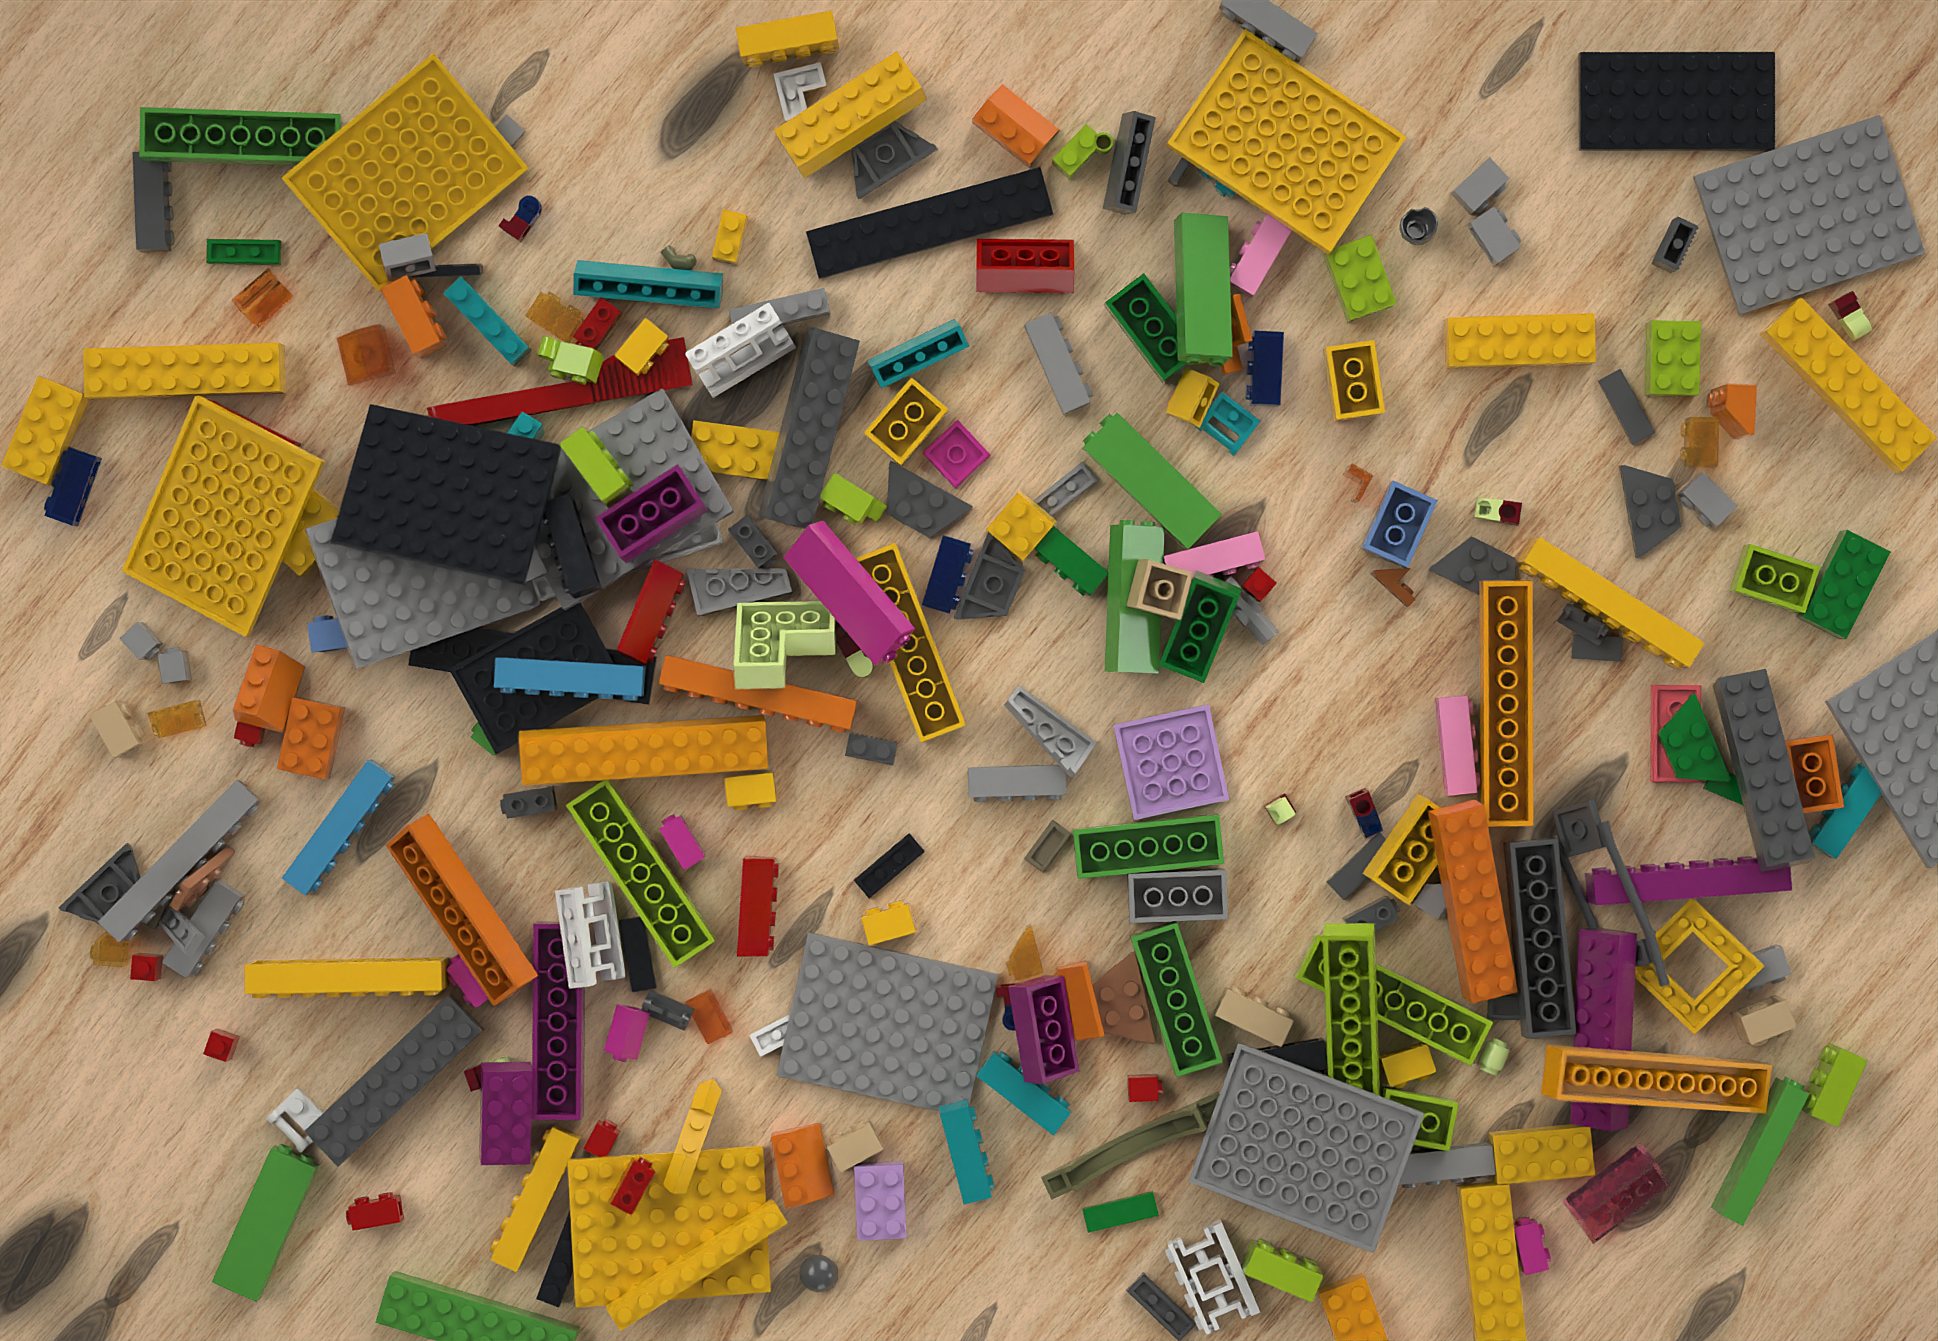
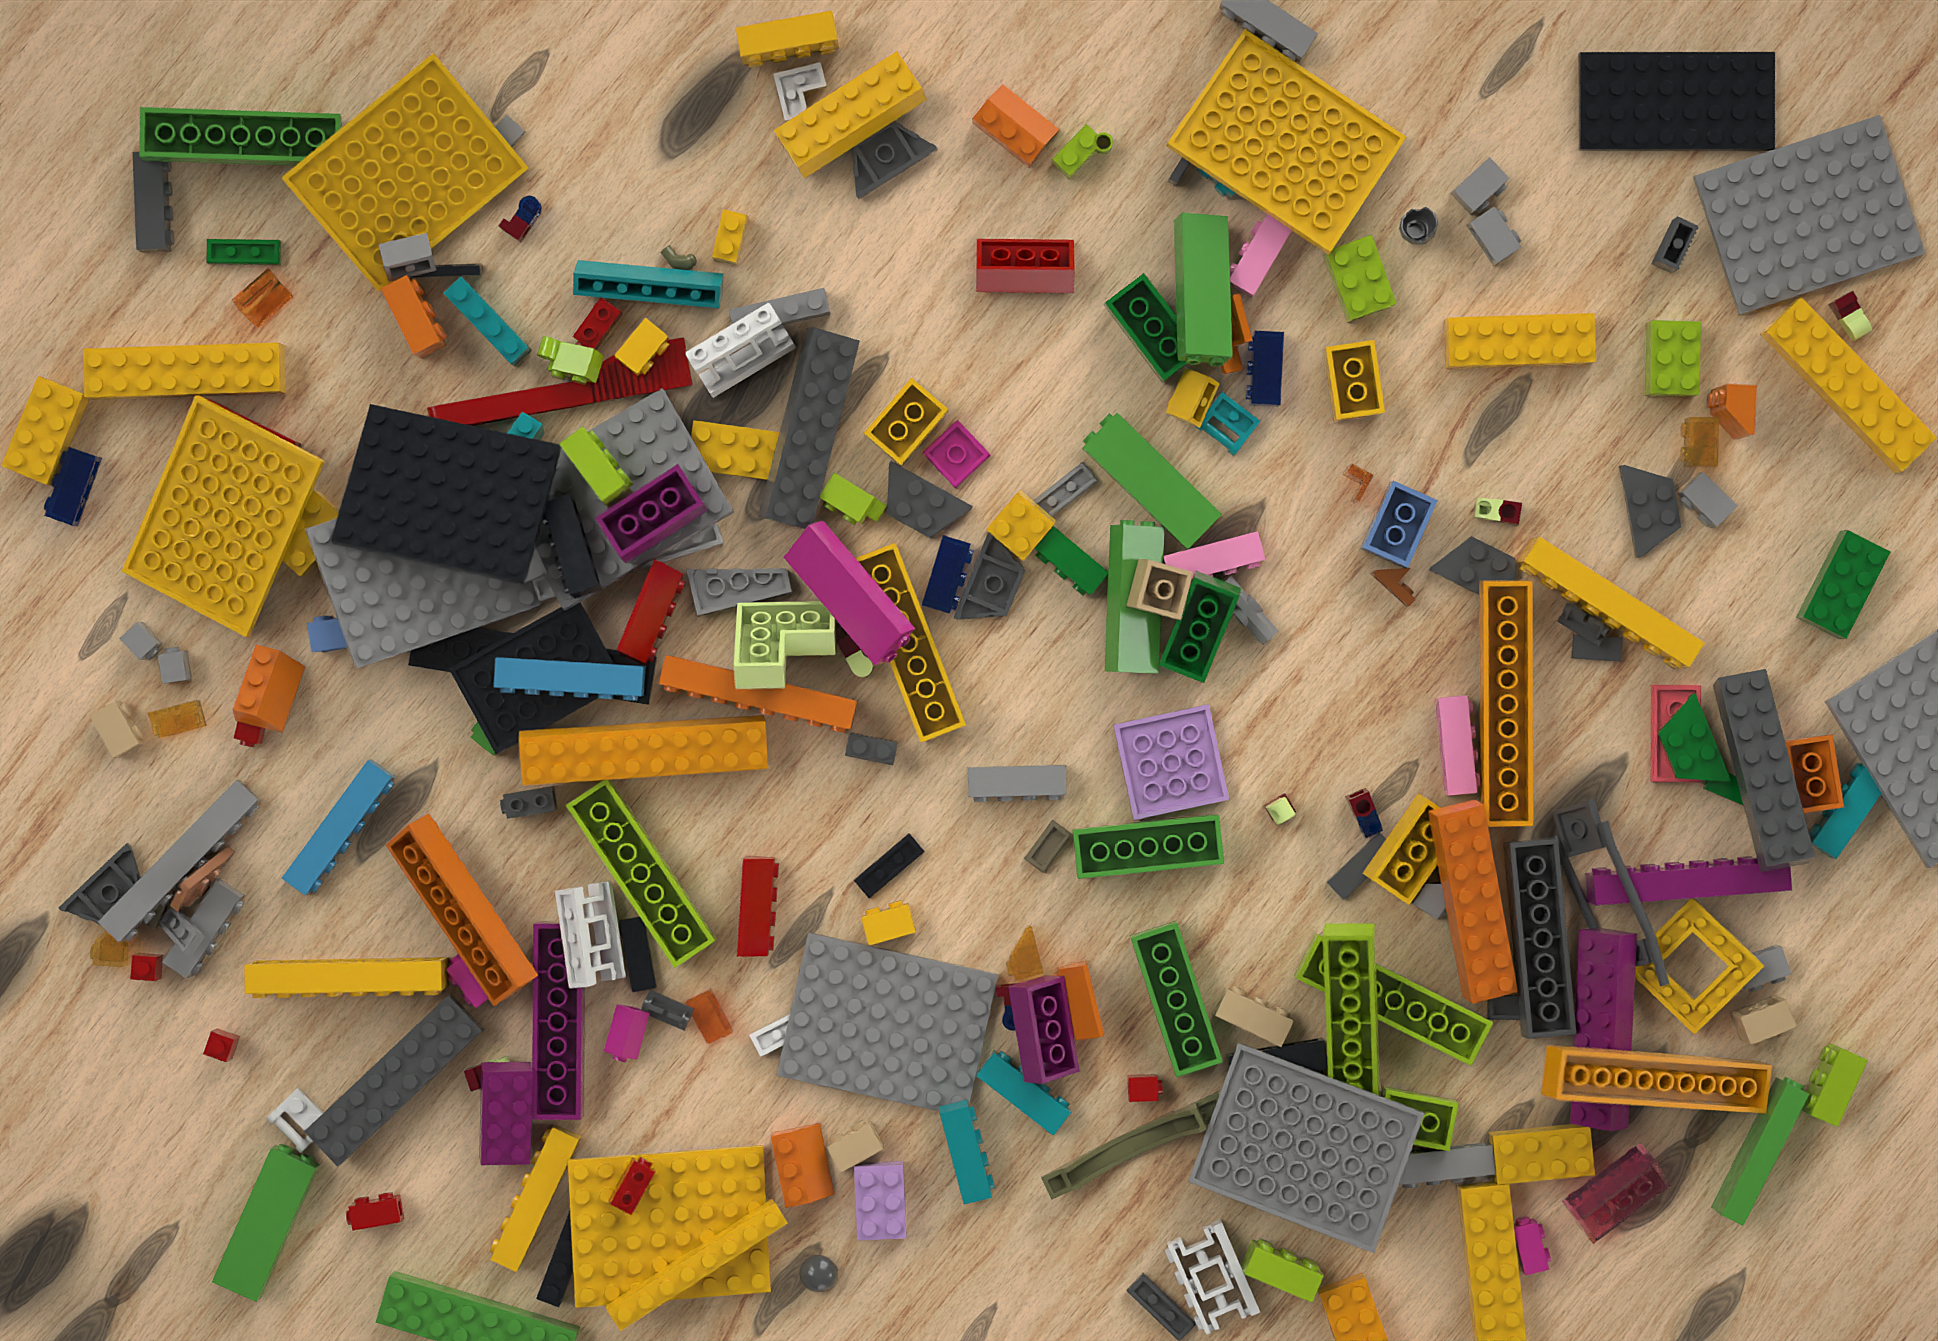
(311, 738): orange brick -> none
(366, 354): clear orange slope -> none
(554, 317): clear yellow brick -> none
(602, 1138): red brick -> none
(681, 841): dark pink brick -> none
(692, 1137): yellow brick -> none
(750, 789): yellow brick -> none
(754, 542): dark grey brick -> none
(918, 353): teal brick -> none
(929, 223): black plate -> none
(1054, 733): light grey wing -> none
(1057, 363): light grey brick -> none
(1120, 1211): green tile -> none
(1123, 1002): nougat wing -> none
(1129, 162): dark grey brick -> none
(1177, 895): light grey brick -> none
(1258, 584): red brick -> none
(1379, 912): dark grey brick -> none
(1407, 1065): yellow brick -> none
(1494, 1056): yellowish green brick -> none
(1626, 406): dark grey tile -> none
(1774, 578): lime brick -> none

